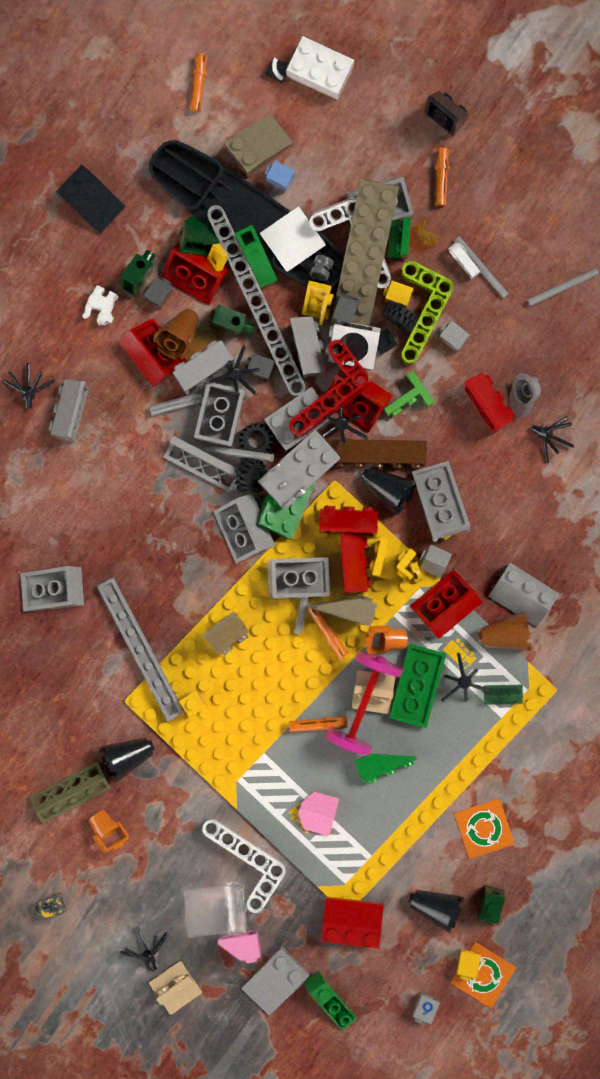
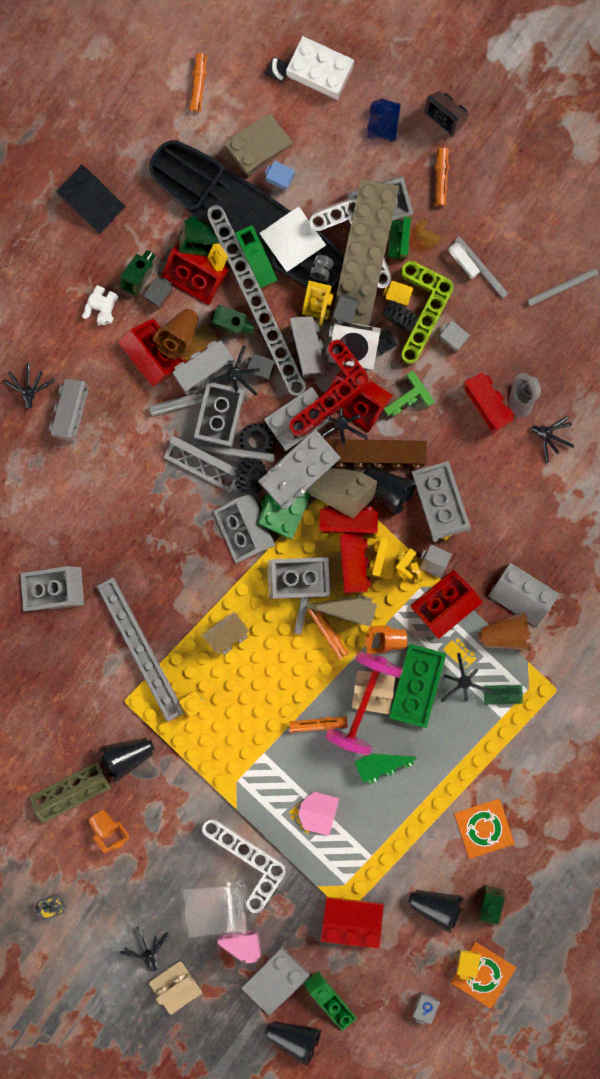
(294, 1040): none -> black cone
(344, 490): none -> dark tan slope
(383, 120): none -> clear blue bracket

